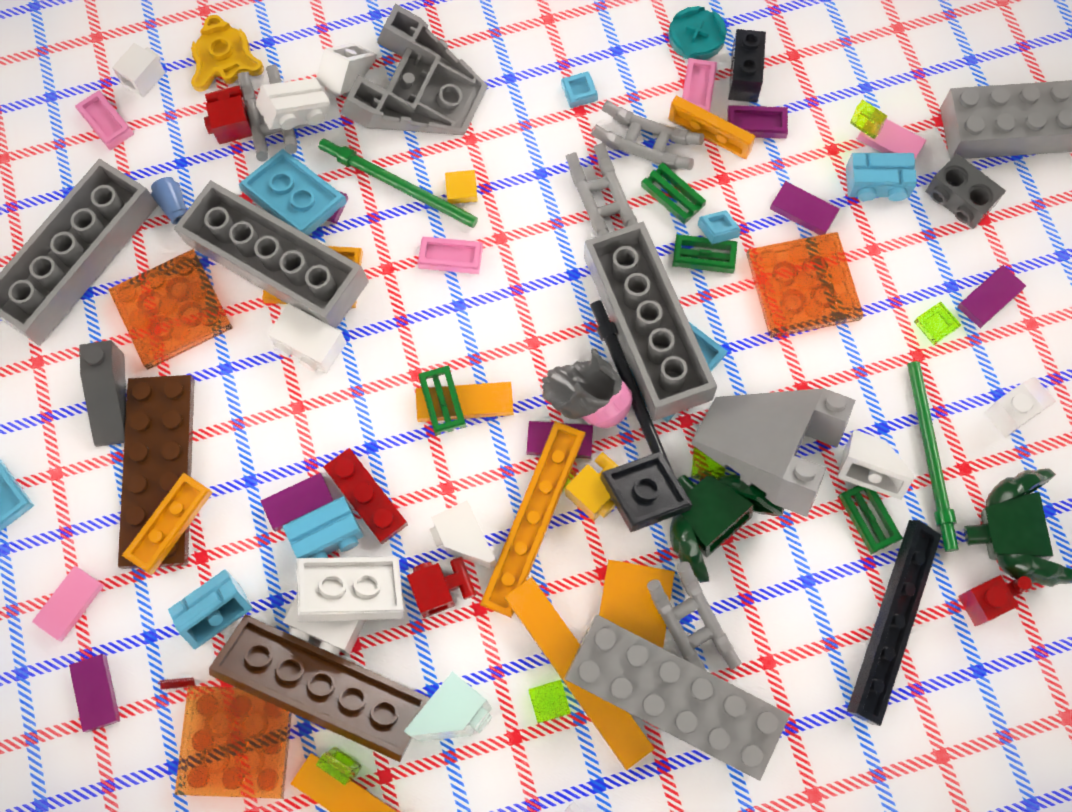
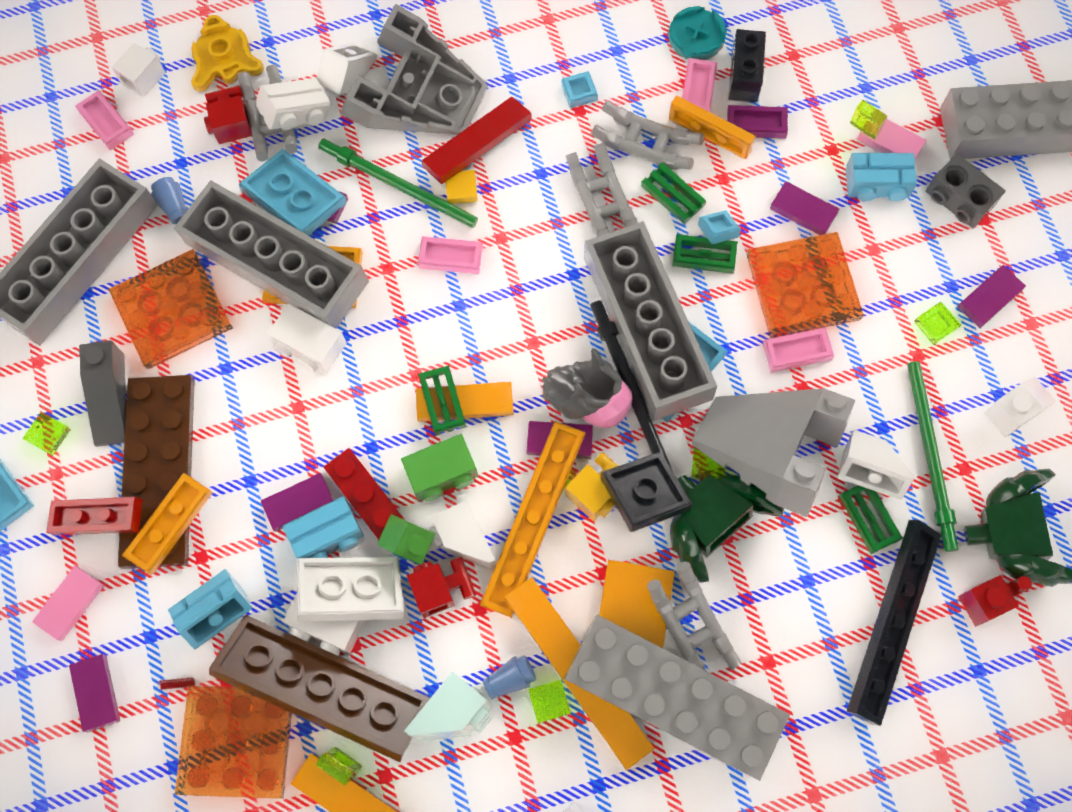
(46, 433): none -> clear neon green tile
(94, 516): none -> plate
(406, 539): none -> bright green brick
(440, 468): none -> bright green brick
(476, 140): none -> red tile
(510, 677): none -> medium blue cone
(798, 350): none -> bright pink tile

